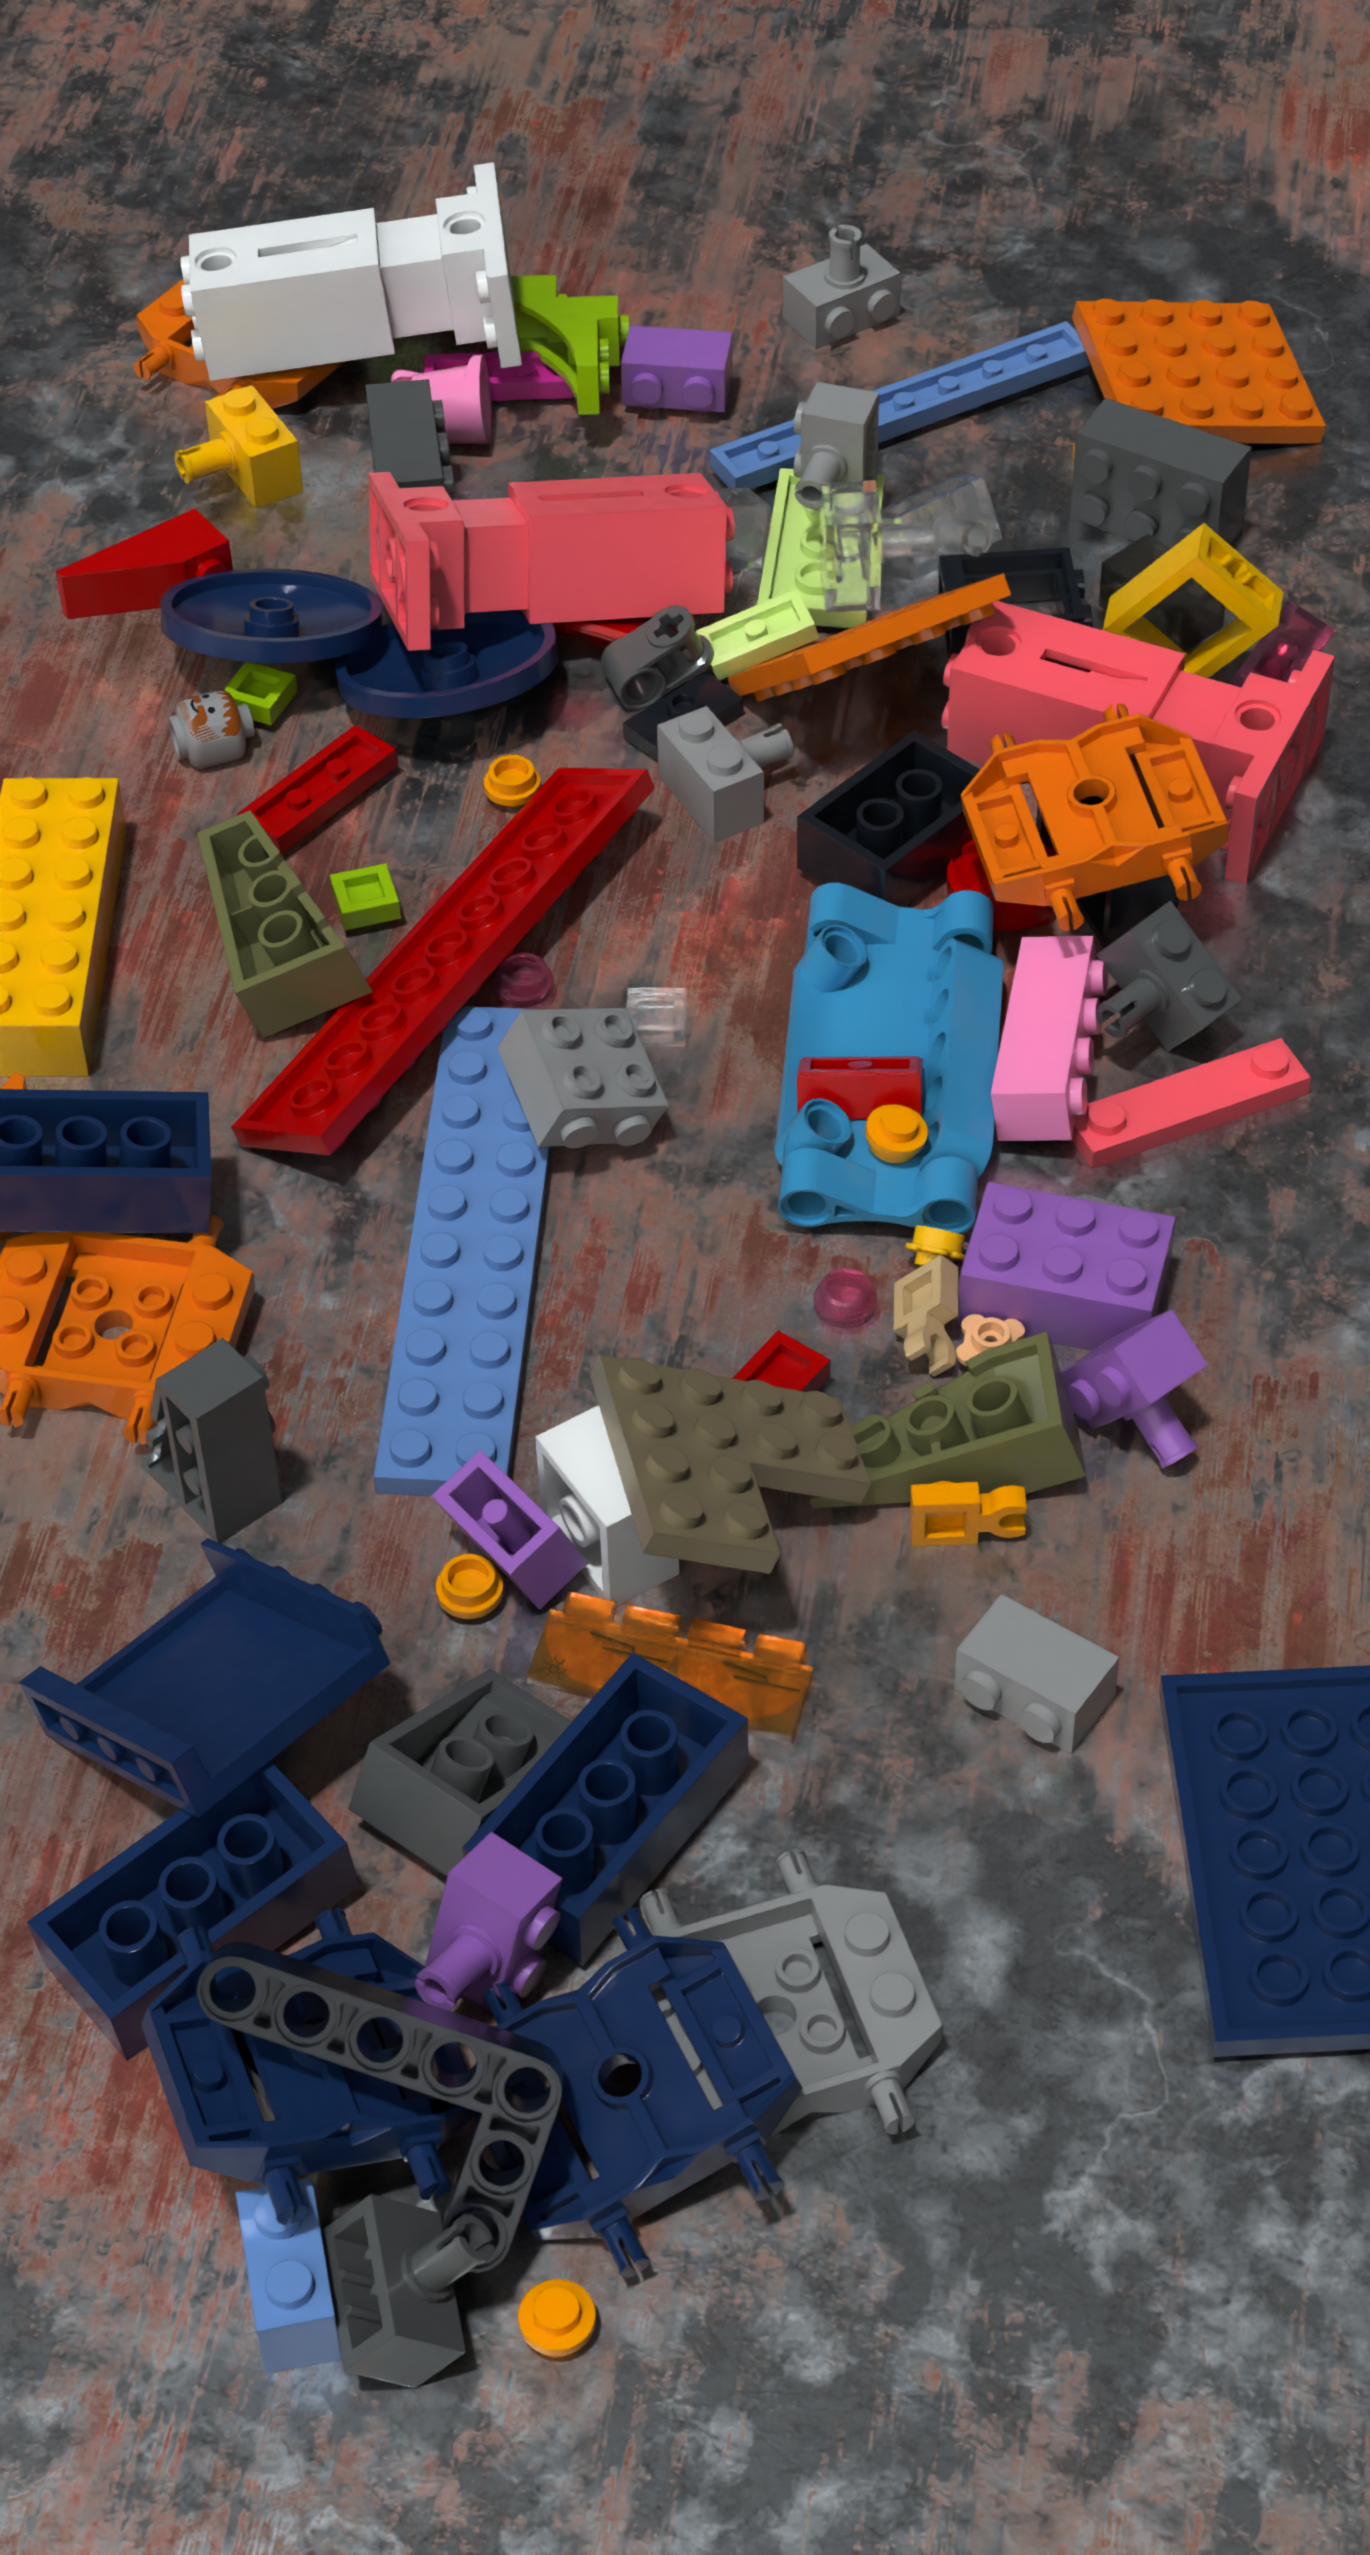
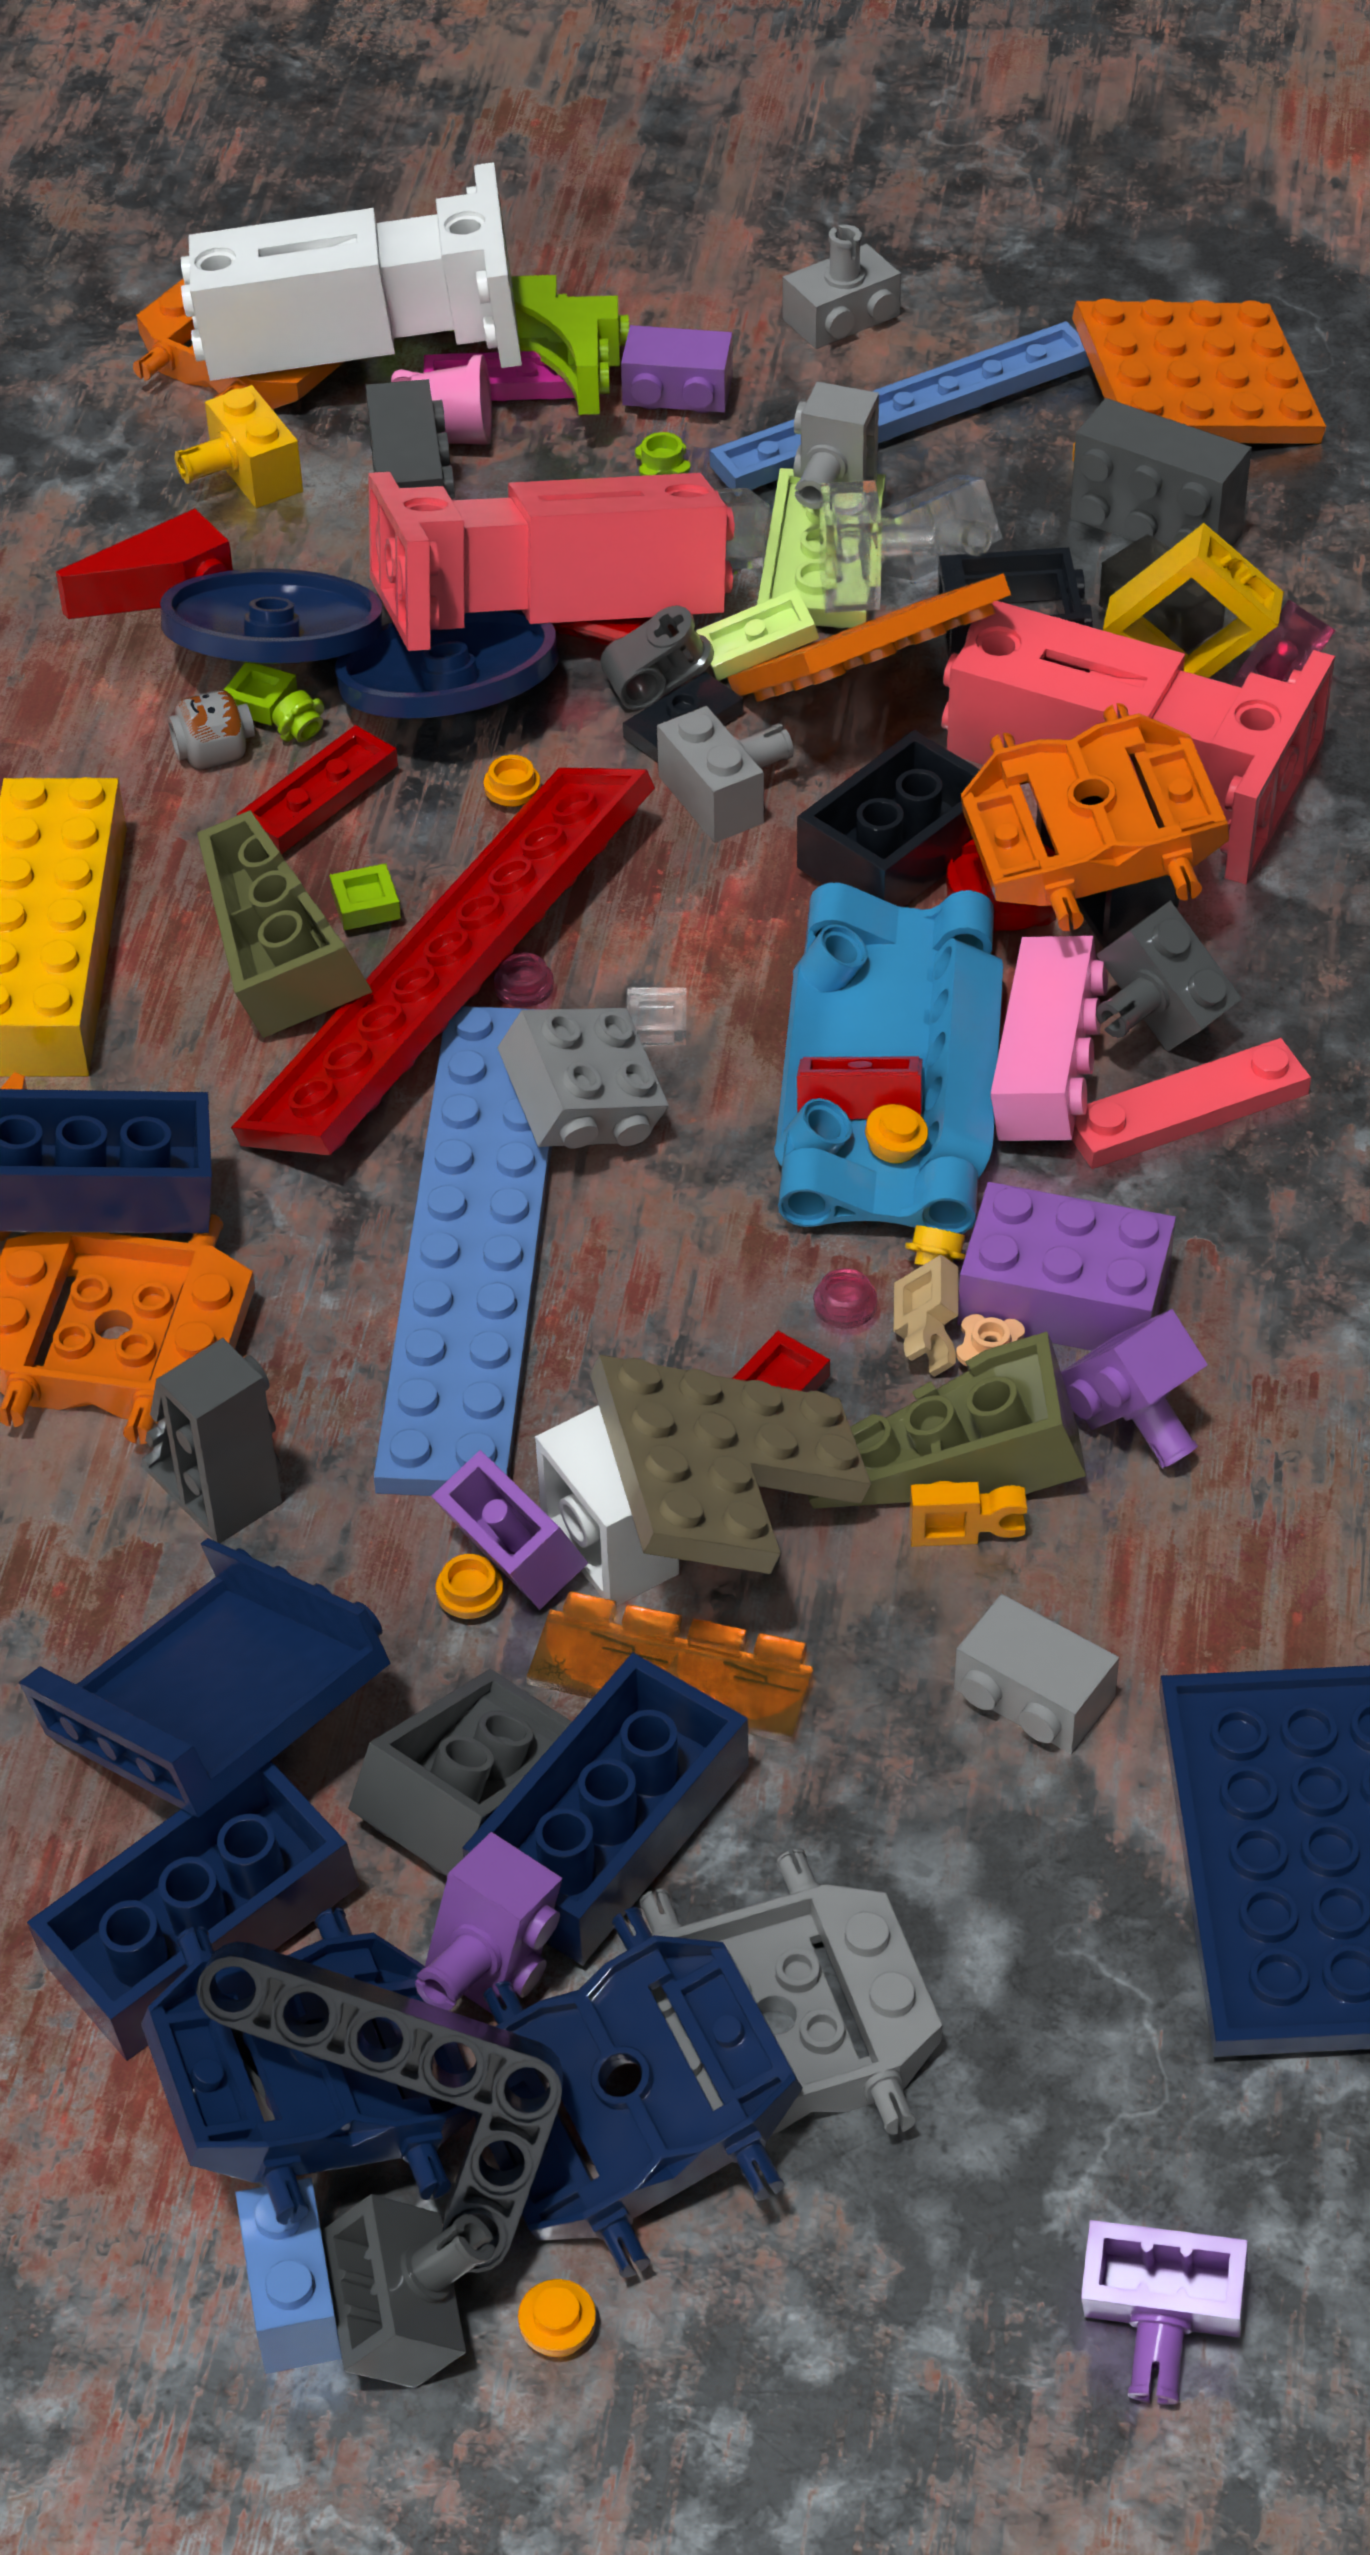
(298, 716): none -> lime plate
(662, 455): none -> lime plate
(1165, 2289): none -> brick

